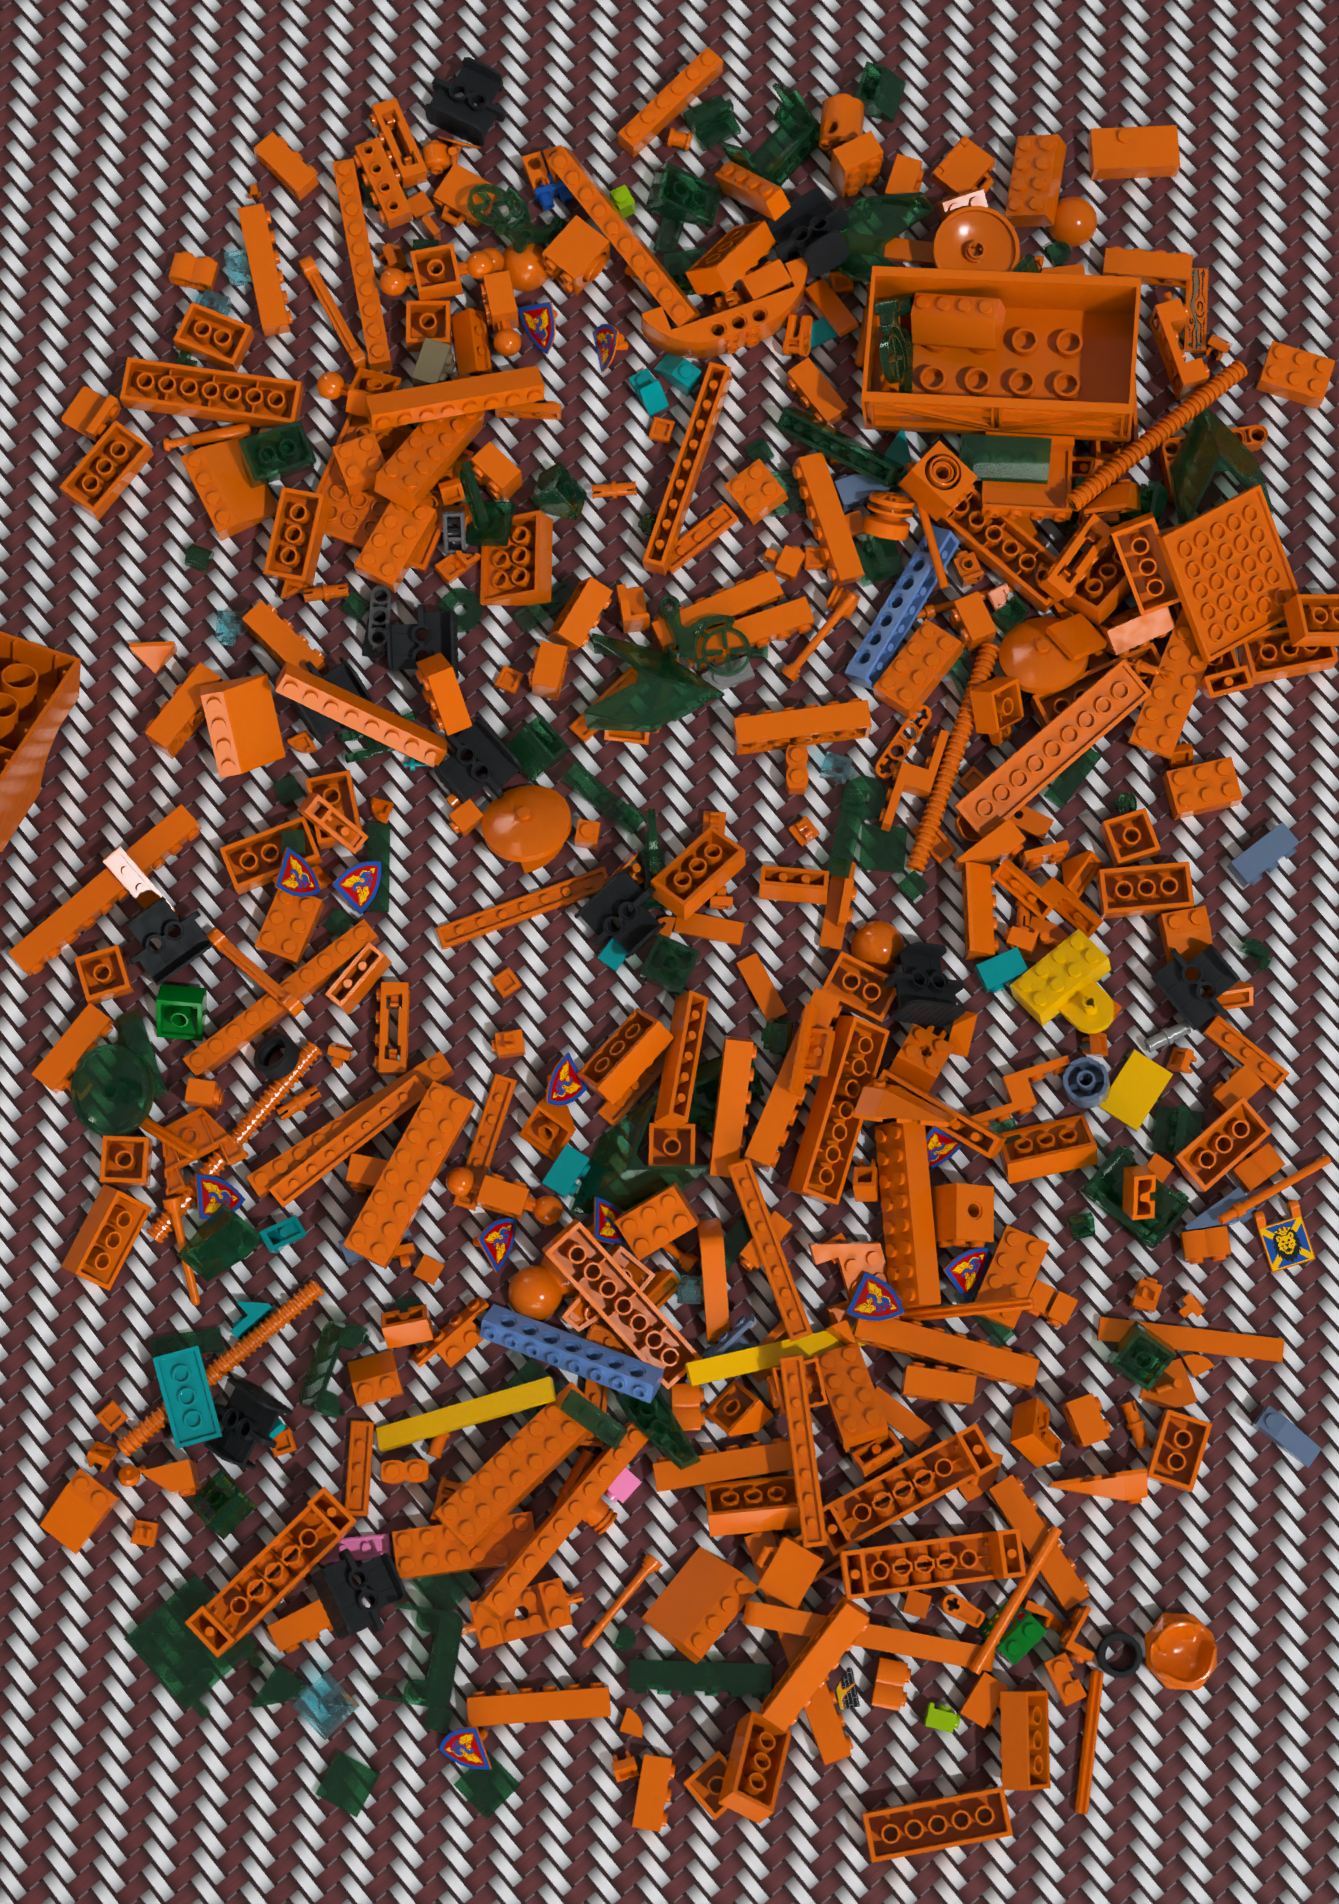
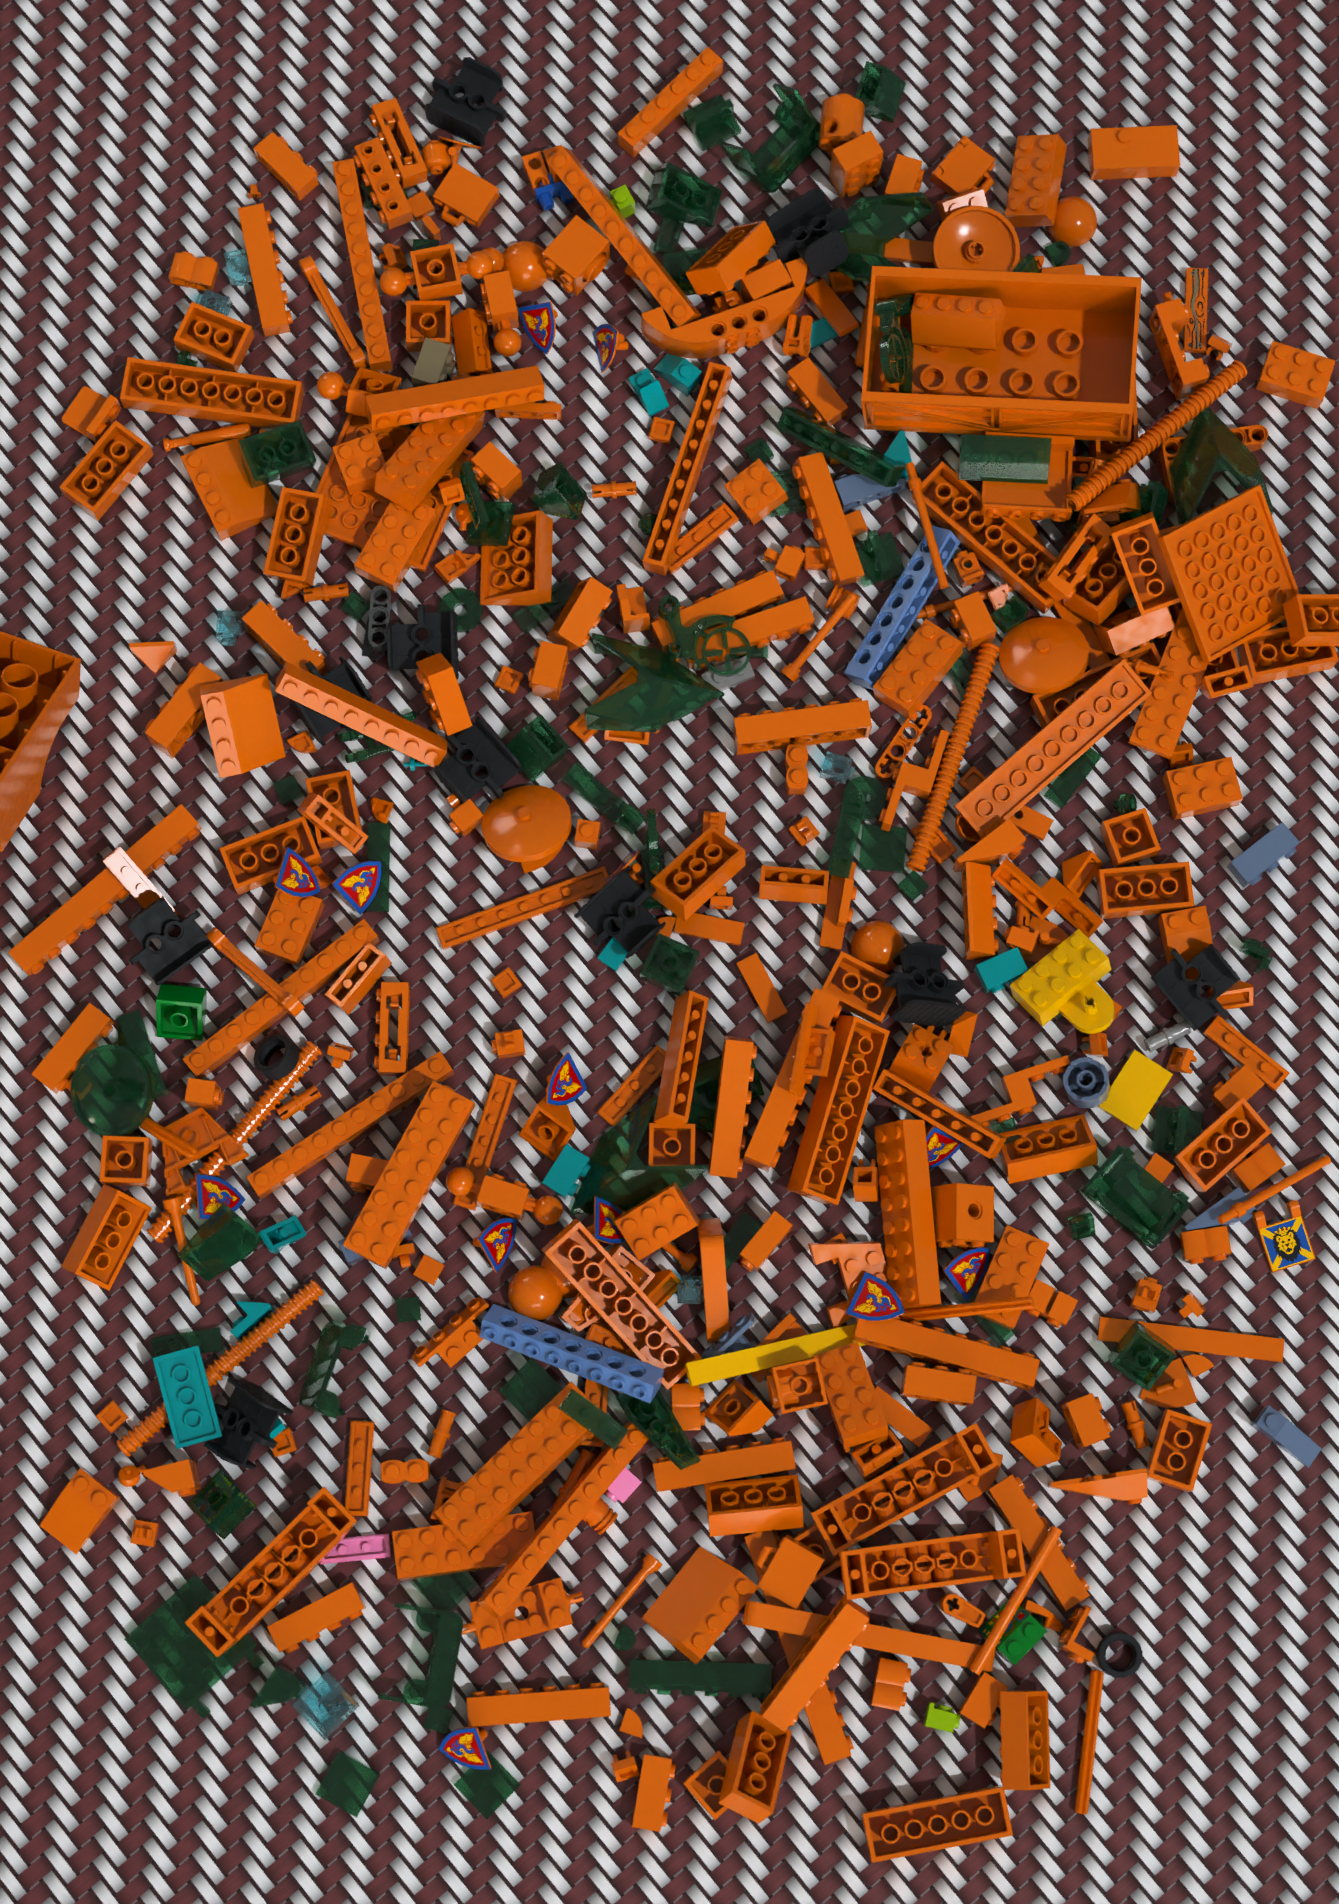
(101, 1454): orange tile -> none
(104, 975): orange brick -> none
(199, 558): clear green brick -> none
(294, 840): clear green tile -> none
(338, 923): clear green tile -> none
(344, 1599): black piece -> none
(348, 1141): orange plate -> none
(375, 1378): orange slope -> none
(407, 1327): orange brick -> none
(448, 514): black slope -> none
(466, 1414): yellow tile -> none
(519, 232): clear green piece -> none
(625, 1056): orange brick -> none
(679, 139): orange bush -> none
(752, 190): orange brick -> none
(769, 1250): orange tile -> none
(777, 1035): clear green brick -> none
(803, 1451): orange tile -> none
(842, 1332): orange slope -> none
(847, 1691): sticker -> none
(888, 1101): orange wedge -> none
(889, 510): orange wheel -> none
(917, 1604): orange tile -> none
(939, 481): orange brick -> none
(997, 707): orange hinge -> none
(1049, 854): orange plate -> none
(1066, 1688): orange brick -> none
(1076, 637): orange tile -> none
(1137, 1185): orange brick -> none
(1154, 267): orange brick -> none
(1180, 1651): orange piece -> none

